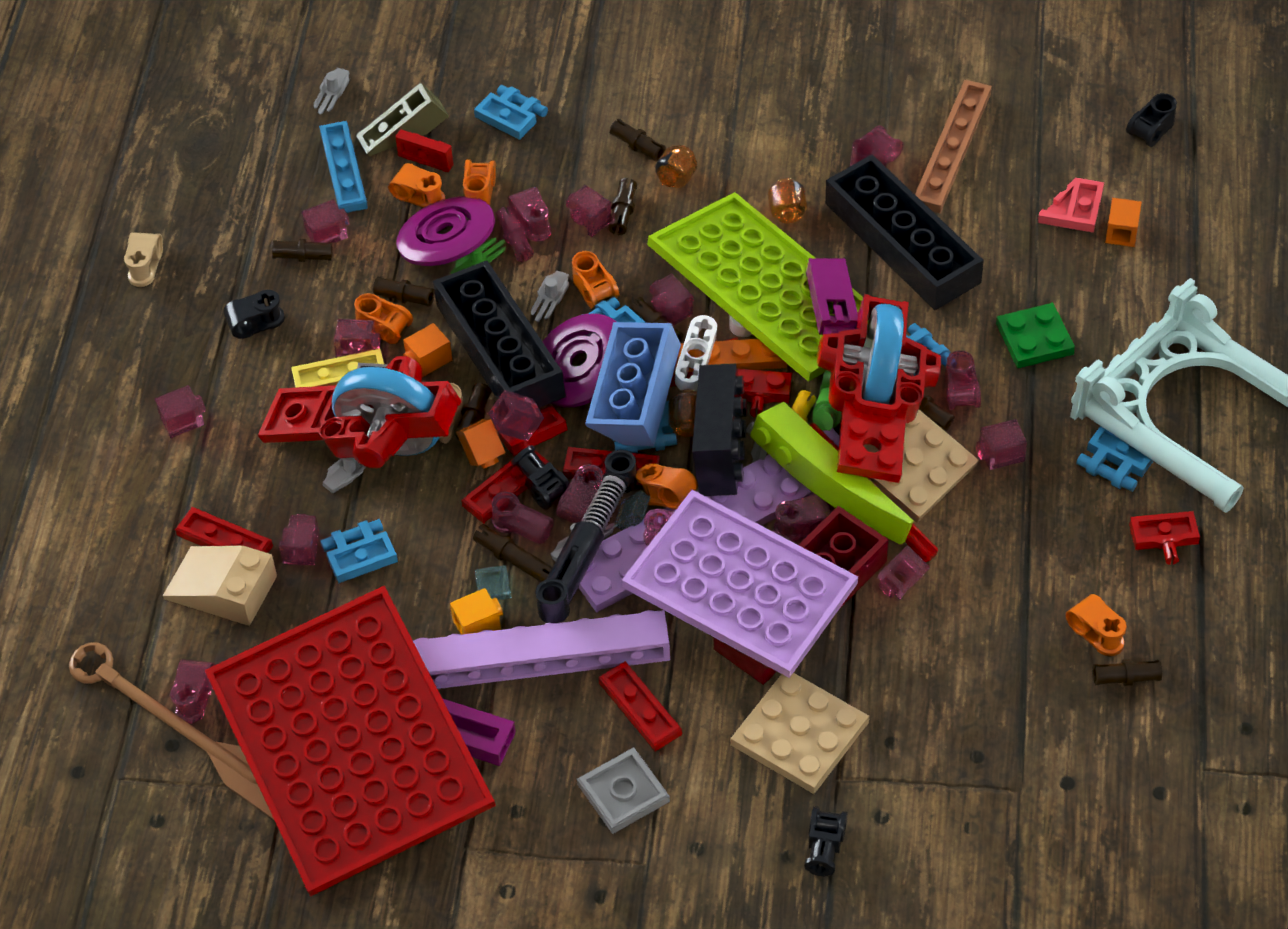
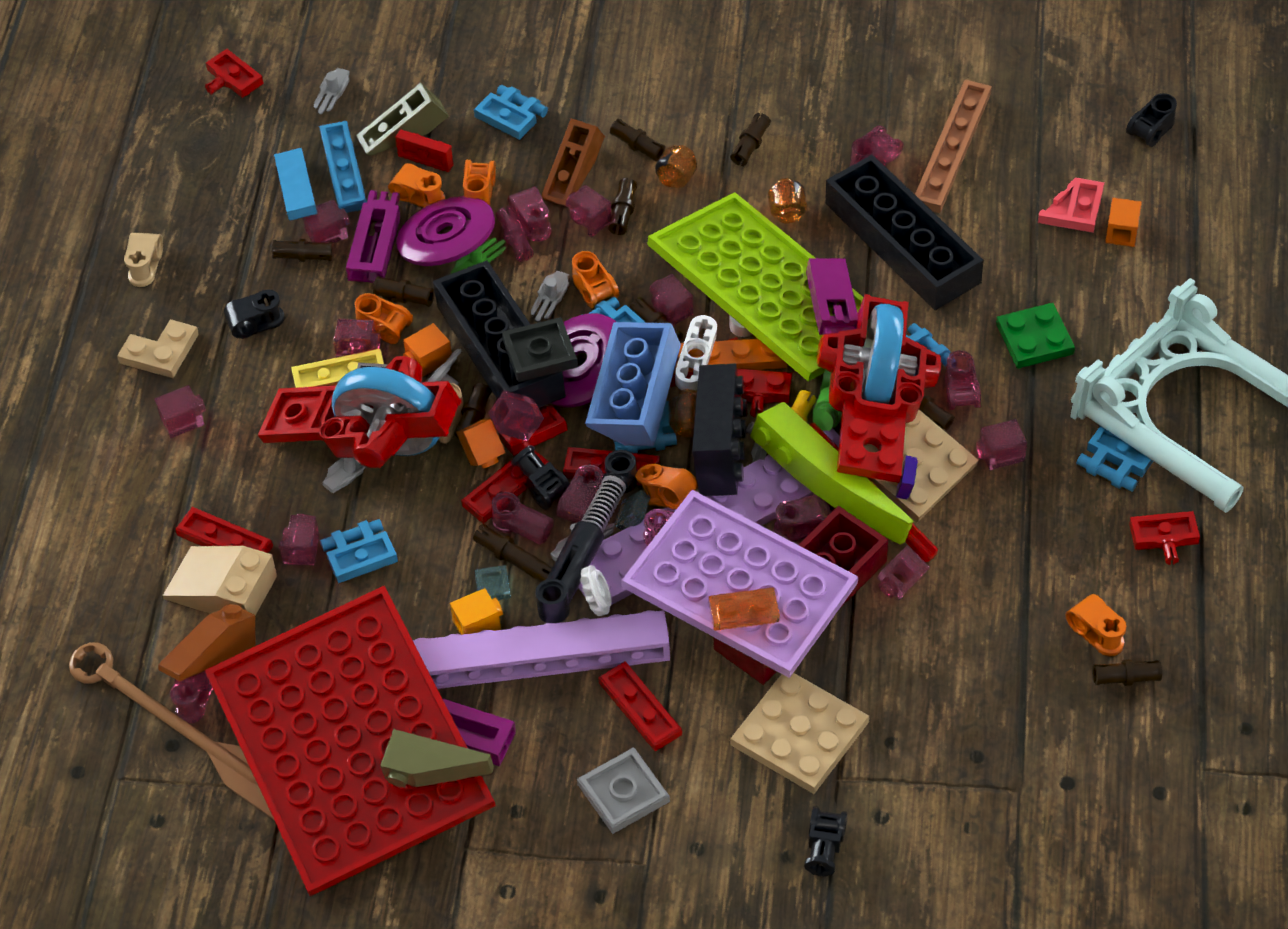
(160, 356): none -> tan plate
(211, 642): none -> dark orange slope
(233, 74): none -> red plate
(295, 184): none -> dark azure tile
(371, 254): none -> magenta hinge
(426, 761): none -> olive slope
(441, 373): none -> light grey piece
(539, 349): none -> pearl dark grey plate
(573, 161): none -> dark orange slope
(596, 590): none -> white gear
(743, 608): none -> clear orange plate
(750, 139): none -> dark brown pin
(908, 477): none -> dark purple tile

